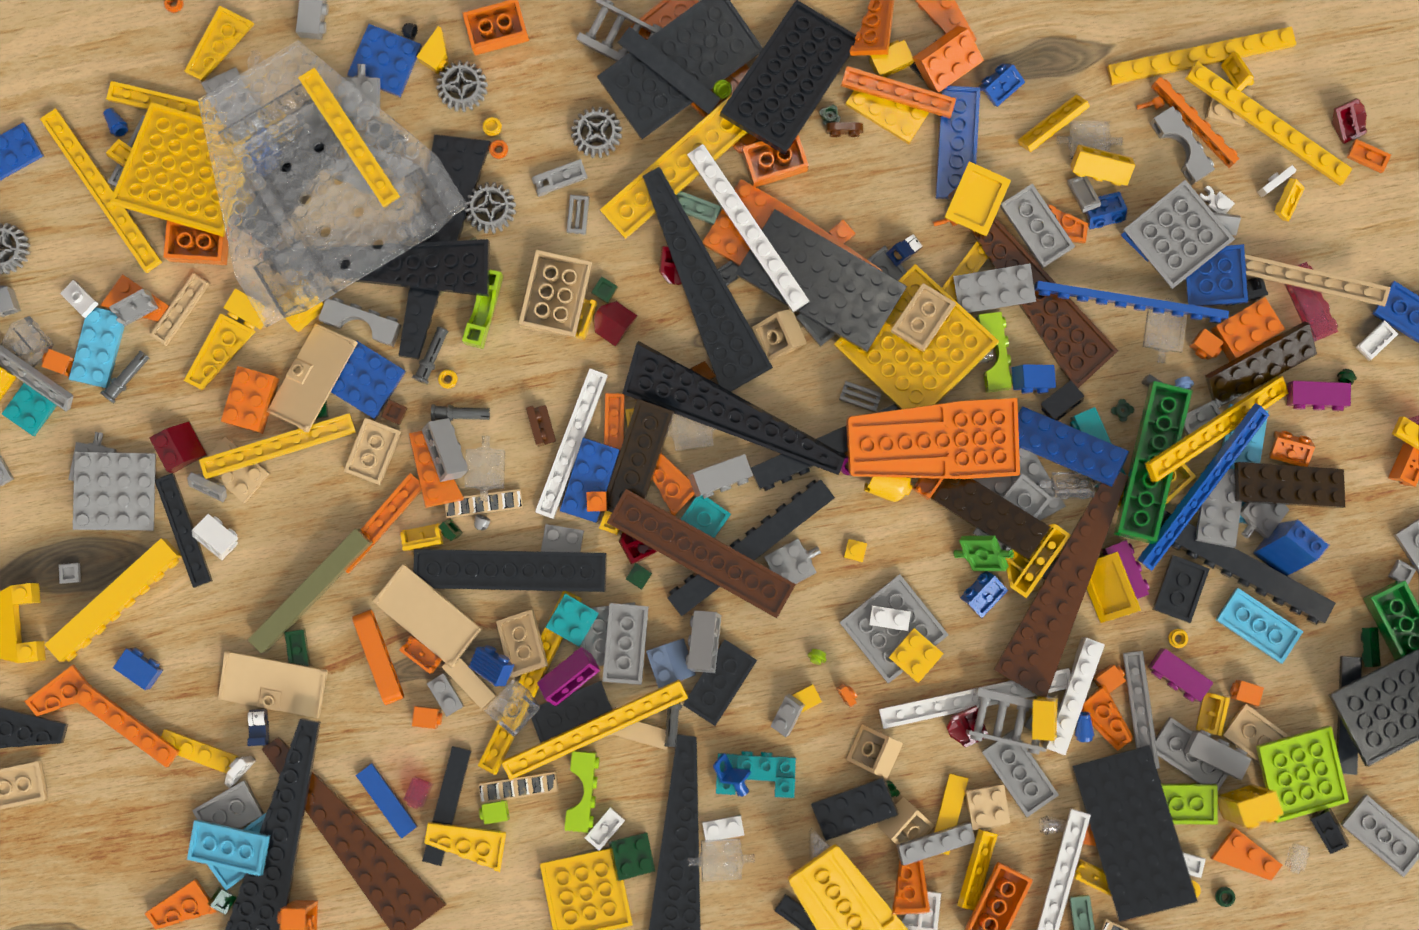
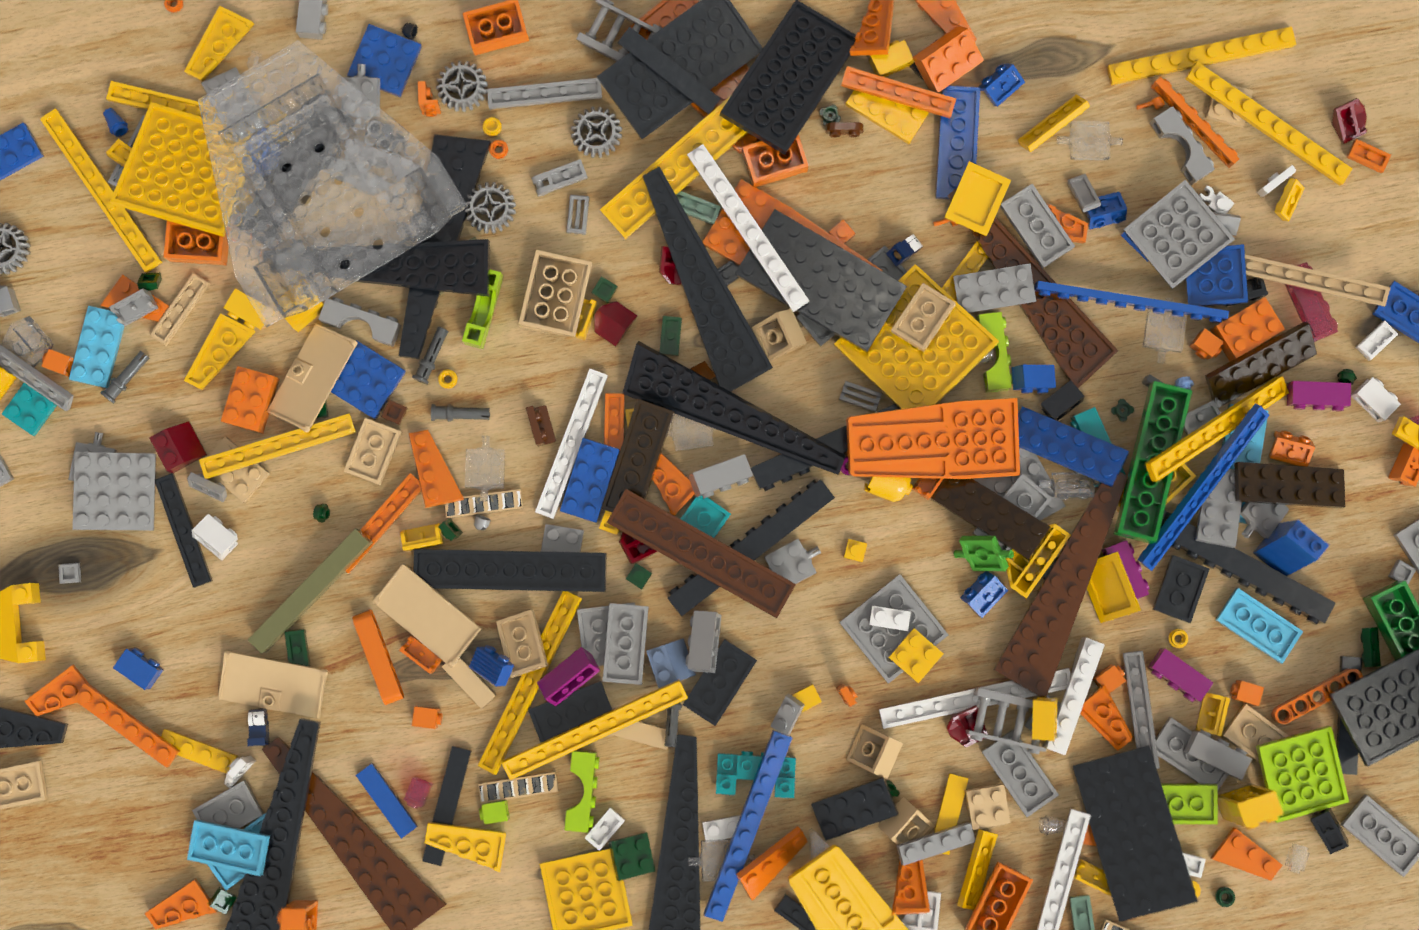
(79, 298): white plate -> none
(113, 600): yellow brick -> none
(149, 281): none -> dark green plate
(321, 512): none -> dark green plate
(349, 137): yellow plate -> none
(425, 100): none -> orange bracket
(434, 52): yellow slope -> none
(444, 449): light grey brick -> none
(445, 694): light grey plate -> none
(513, 707): clear slope -> none
(544, 93): none -> light grey plate
(572, 620): teal plate -> none
(597, 501): orange plate -> none
(670, 335): none -> dark green plate
(722, 89): lime plate -> none
(732, 775): blue bracket -> none
(747, 825): none -> blue plate
(770, 863): none -> orange wing
(817, 656): lime plate -> none
(1084, 728): blue cone -> none
(1102, 165): yellow brick -> none
(1237, 71): yellow tile -> none
(1307, 699): none -> orange beam
(1376, 399): none -> white brick

